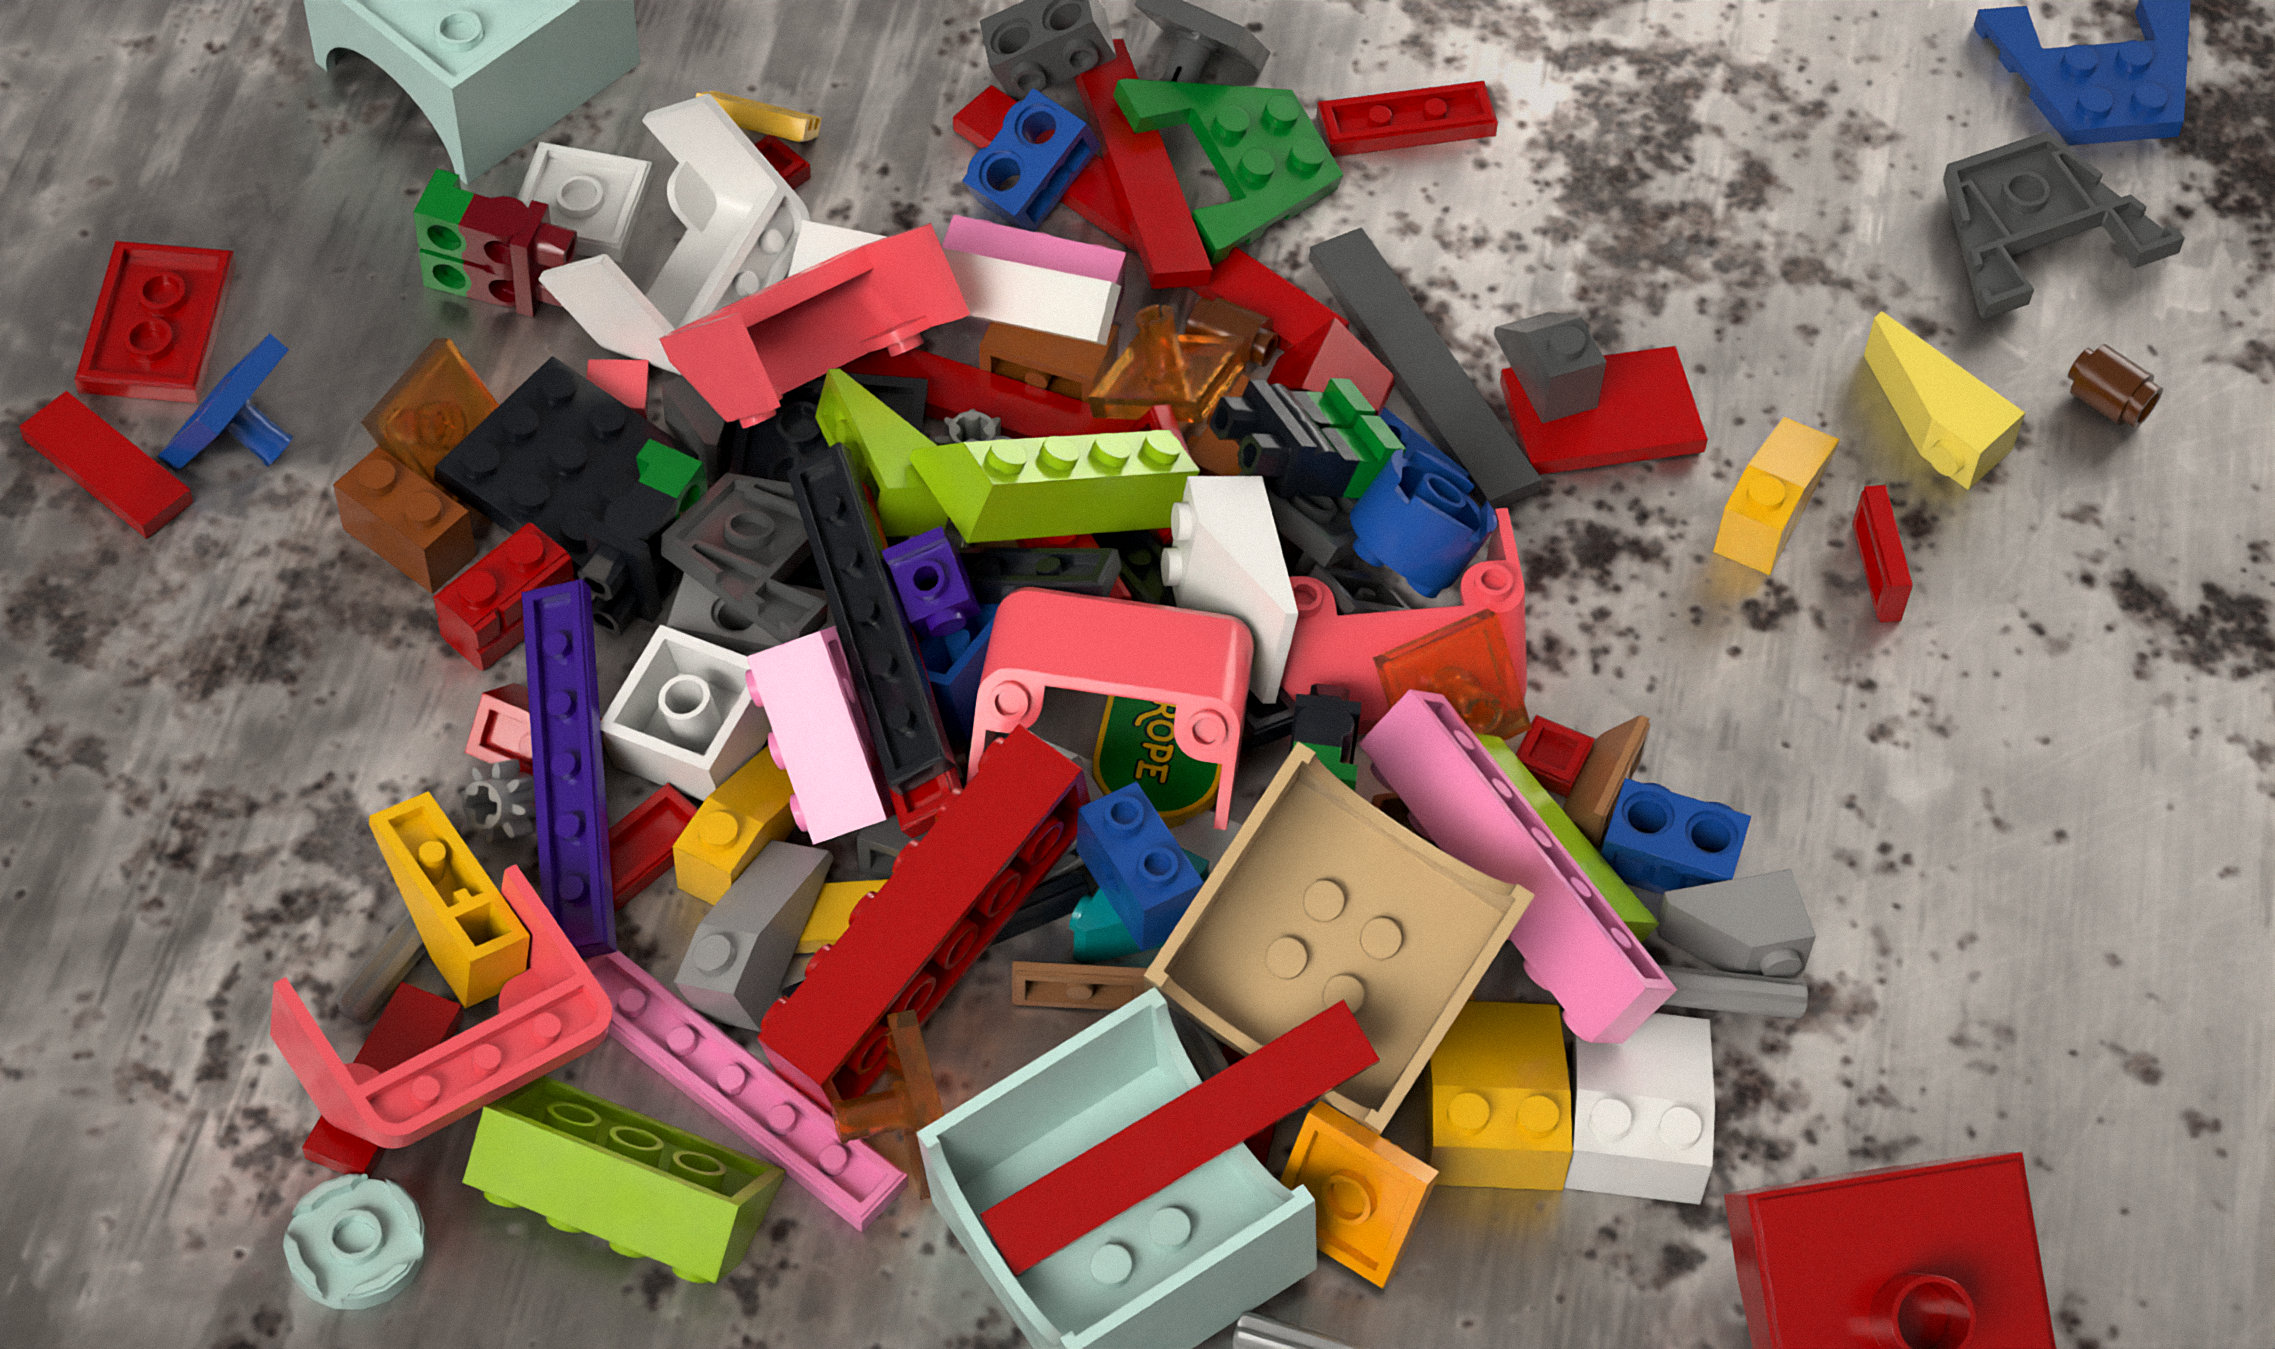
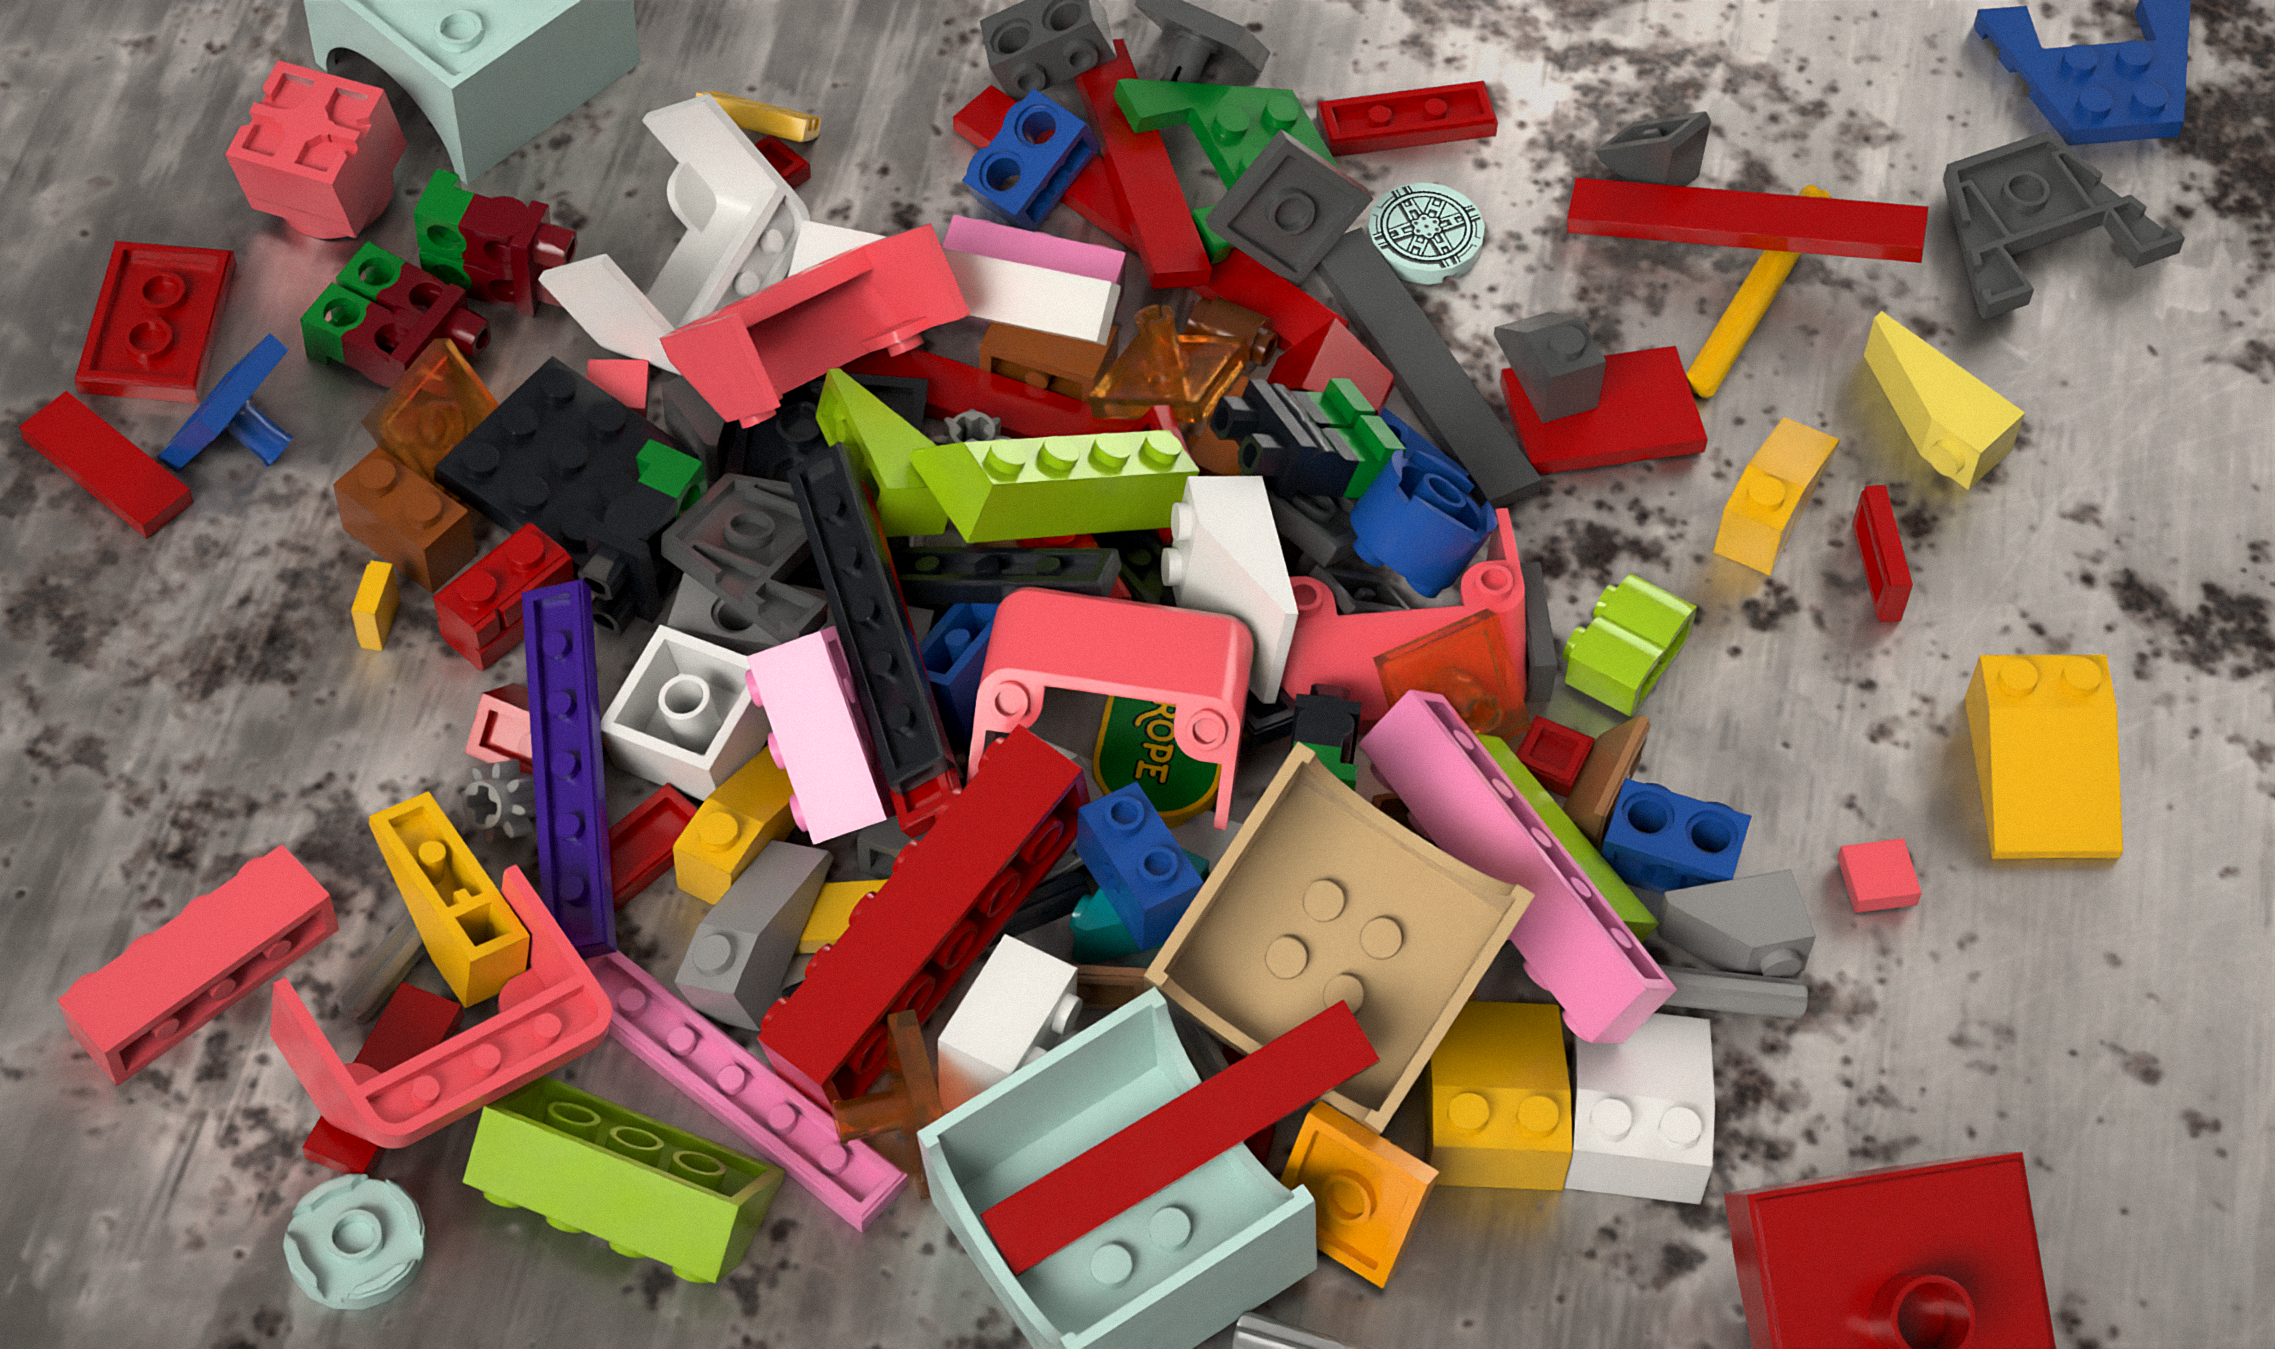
(198, 964): none -> coral brick
(318, 152): none -> coral piece
(375, 605): none -> yellow tile
(388, 317): none -> dark red hips
(589, 194): white tile -> none
(922, 561): dark purple brick -> none
(1007, 1019): none -> white brick
(1288, 208): none -> dark grey tile
(1426, 232): none -> light aqua tile
(1539, 638): none -> dark grey tile
(1628, 643): none -> lime brick
(1659, 149): none -> dark grey slope
(1743, 315): none -> yellow axle
(1748, 219): none -> red tile
(1879, 875): none -> coral tile
(2047, 755): none -> yellow slope
(2114, 385): reddish brown brick -> none

